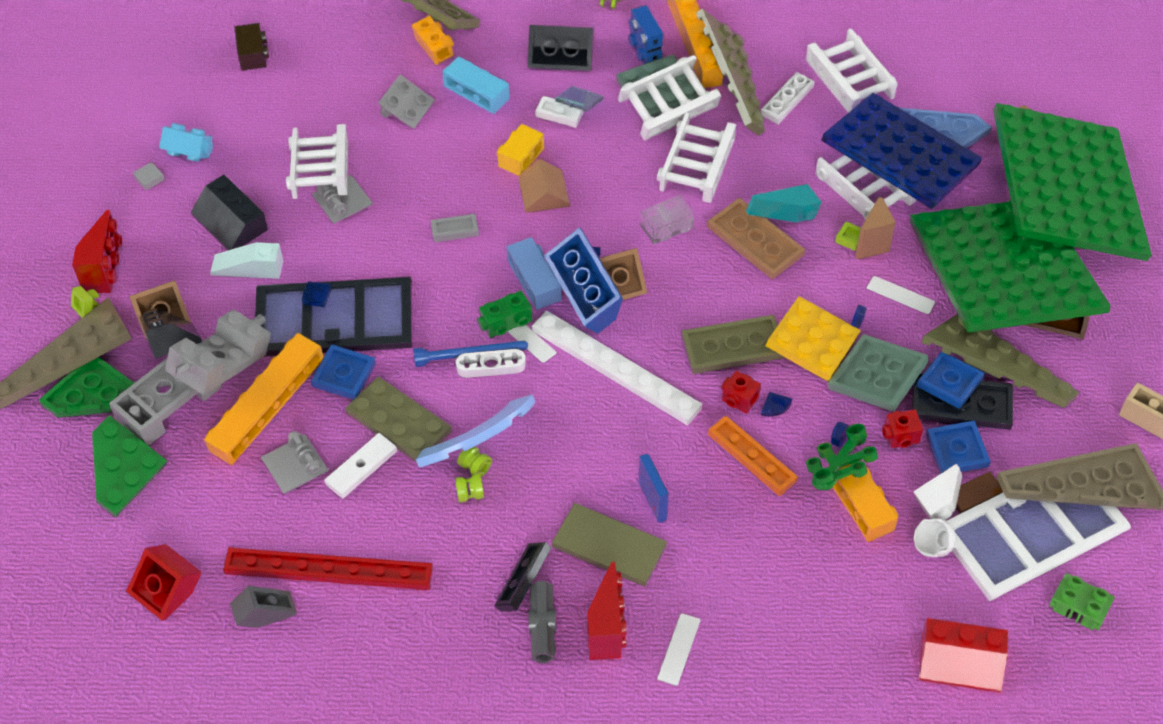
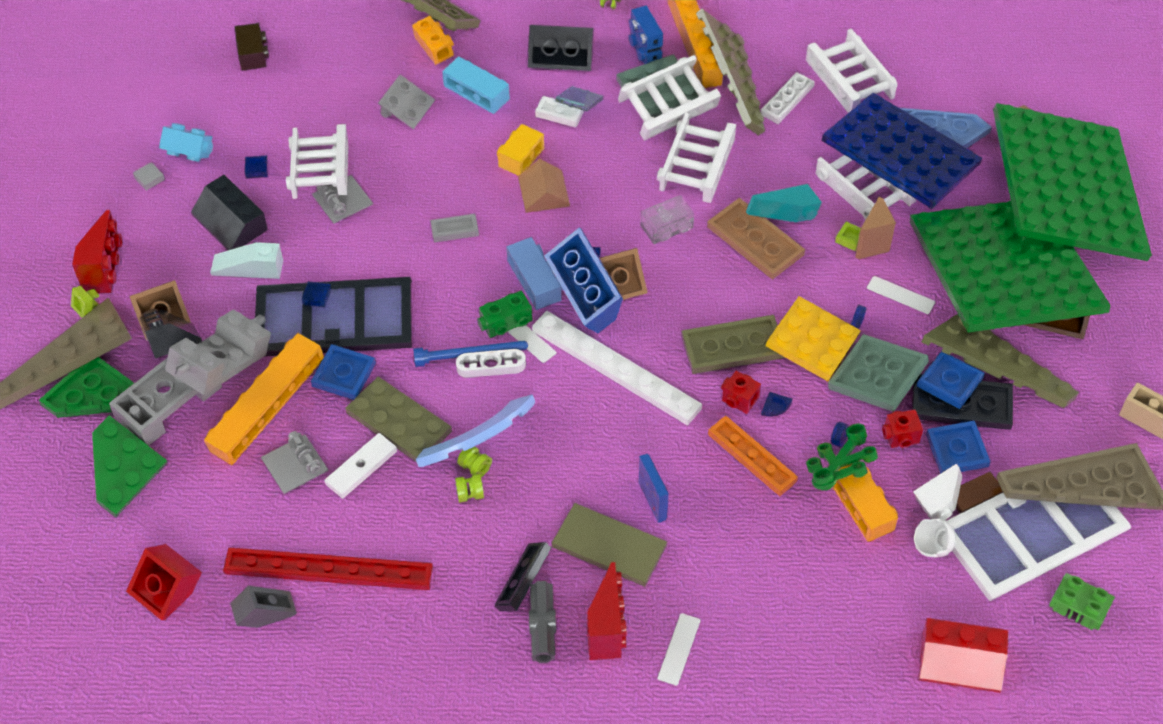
(256, 166): none -> clear blue tile

